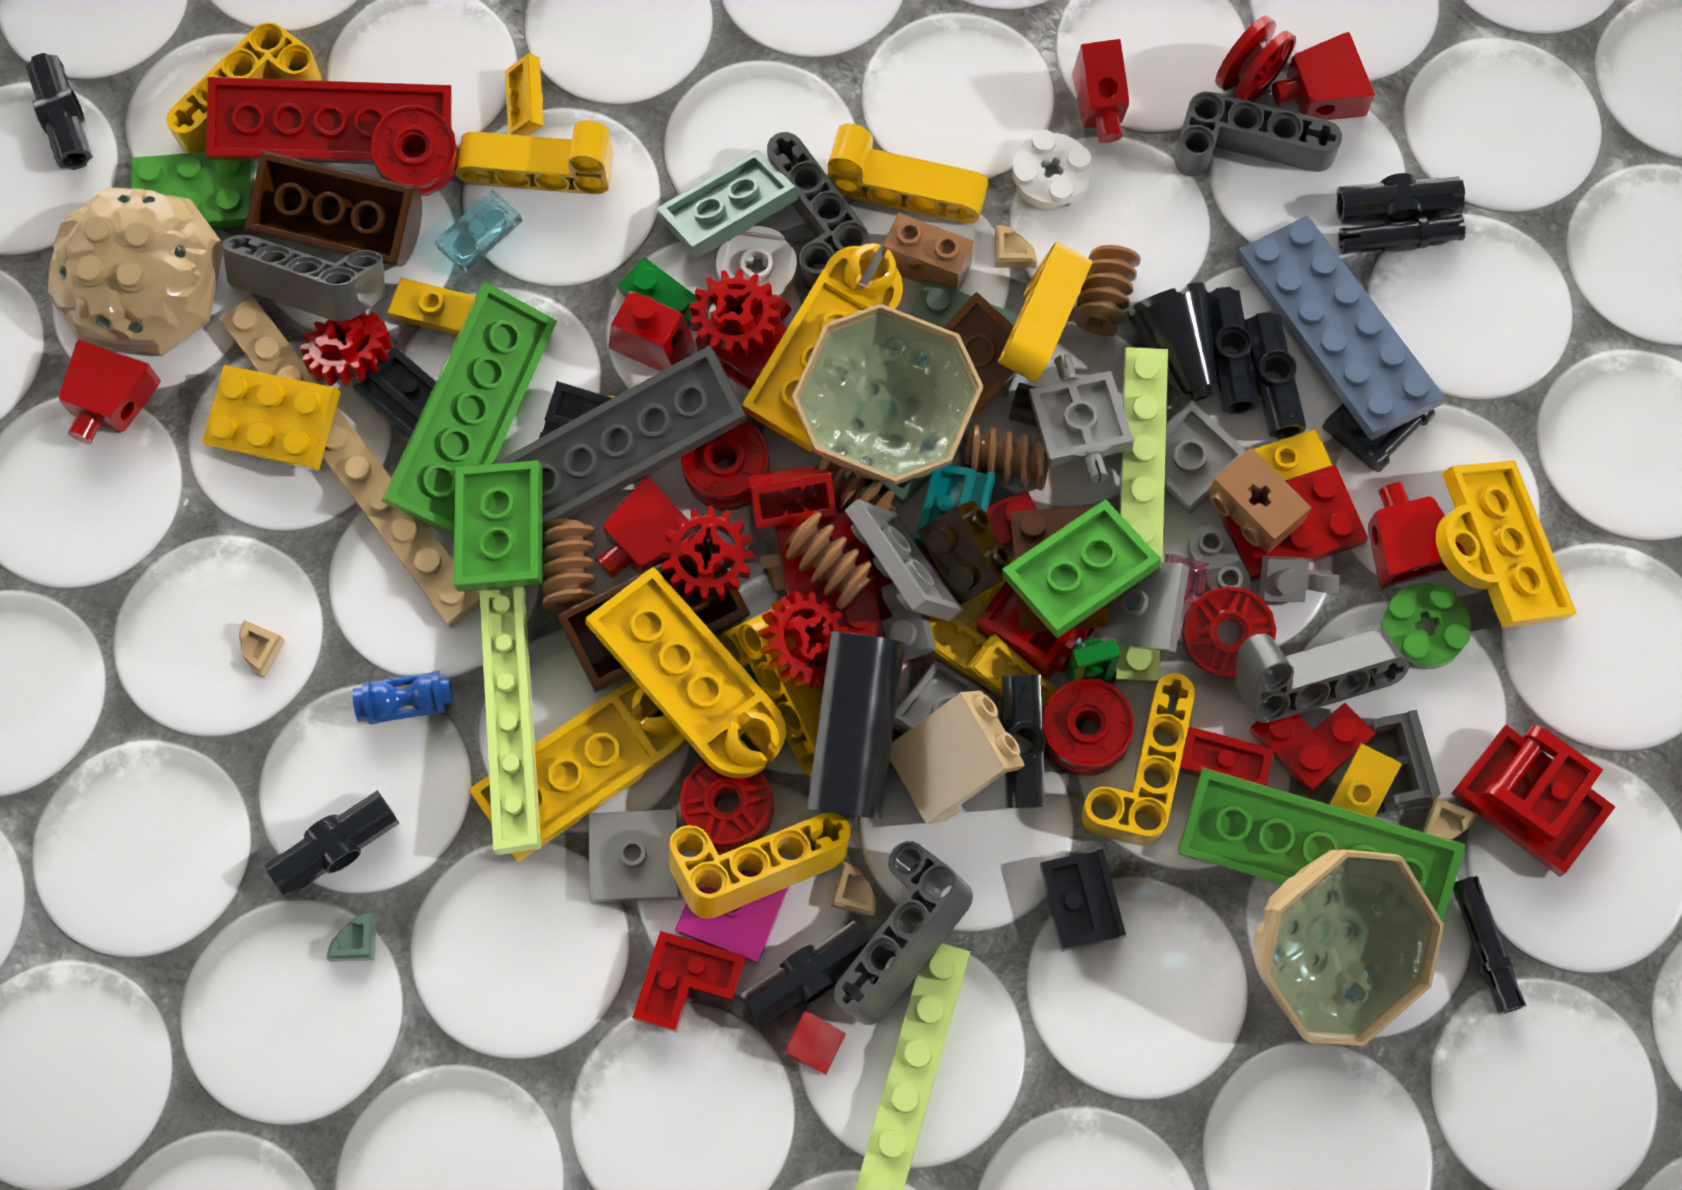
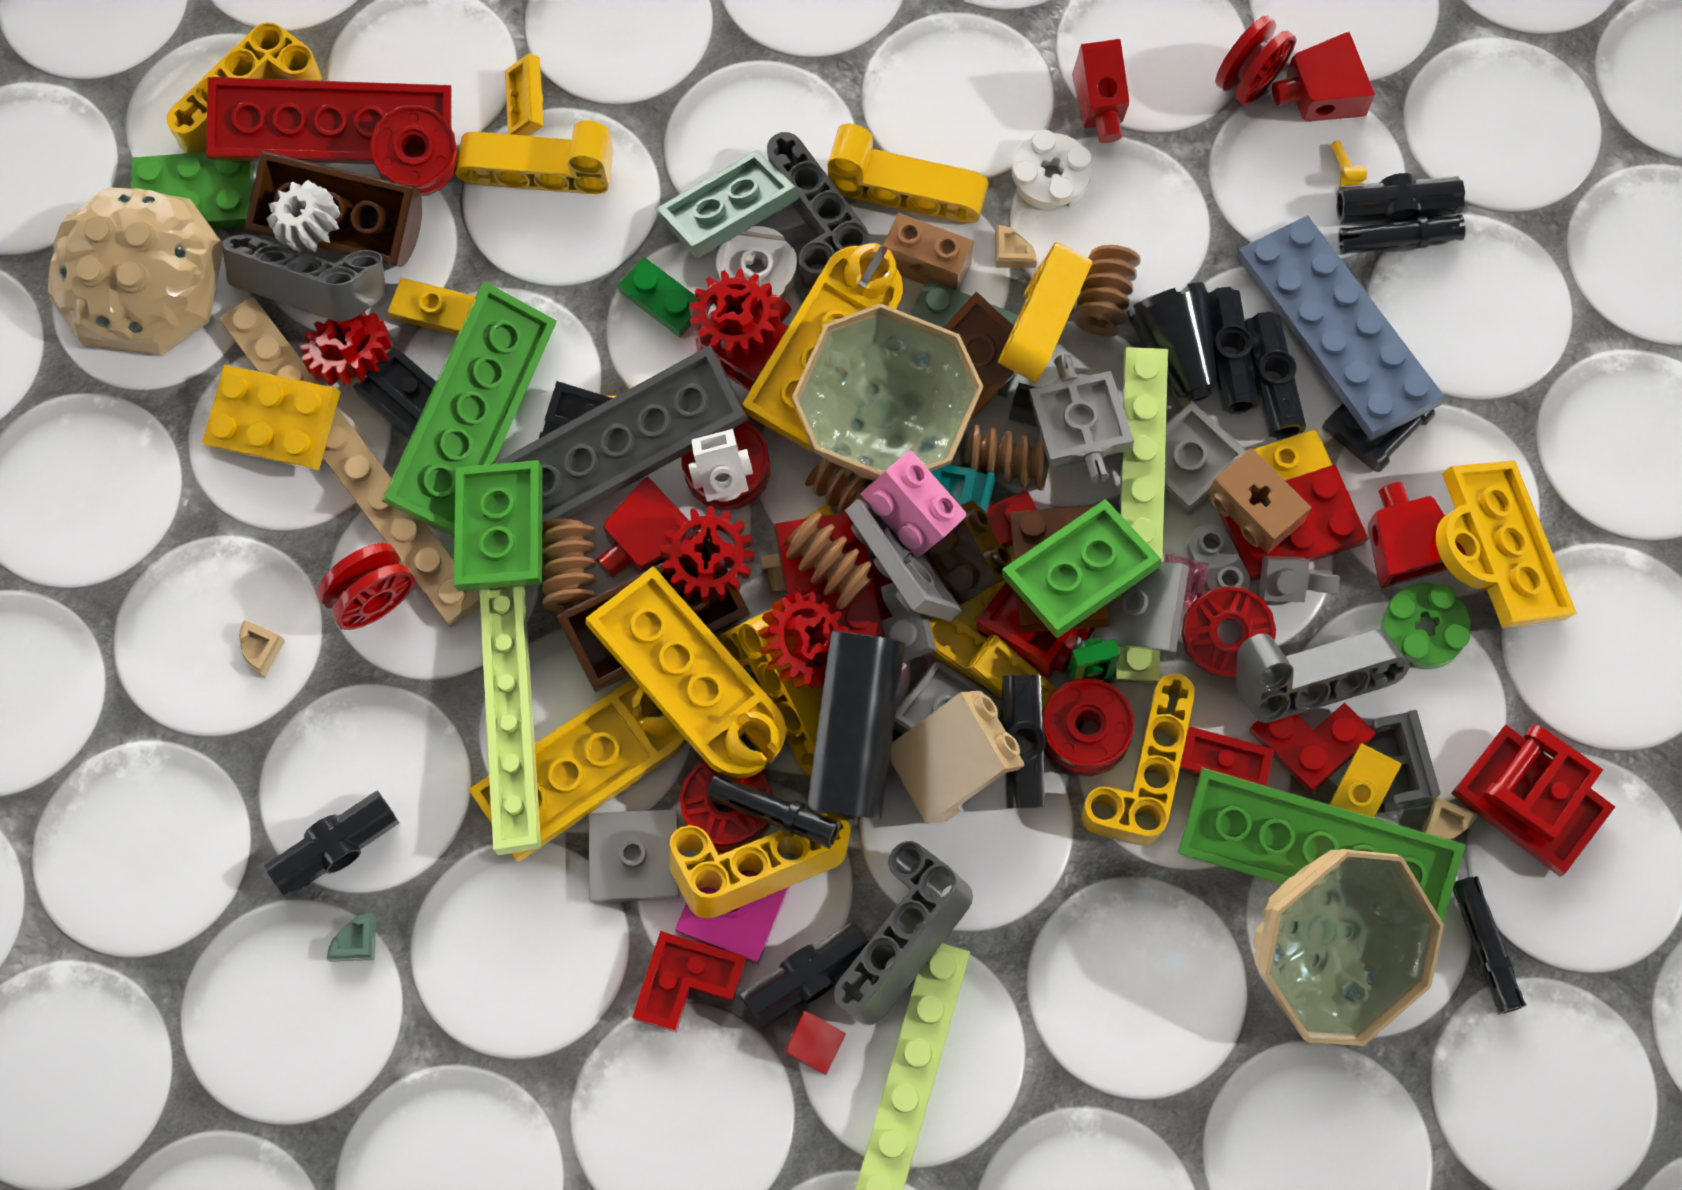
(58, 111): black piece -> none
(104, 390): red torso -> none
(303, 216): none -> white gear
(365, 586): none -> red wheel
(381, 701): blue piece -> none
(478, 231): clear light blue plate -> none
(647, 329): red torso -> none
(720, 466): none -> white brick
(789, 496): red torso -> none
(790, 817): none -> black pin
(854, 892): tan tile -> none
(914, 504): none -> bright pink bracket
(1082, 900): black plate -> none
(1315, 152): dark grey beam -> none
(1349, 174): none -> yellow hand

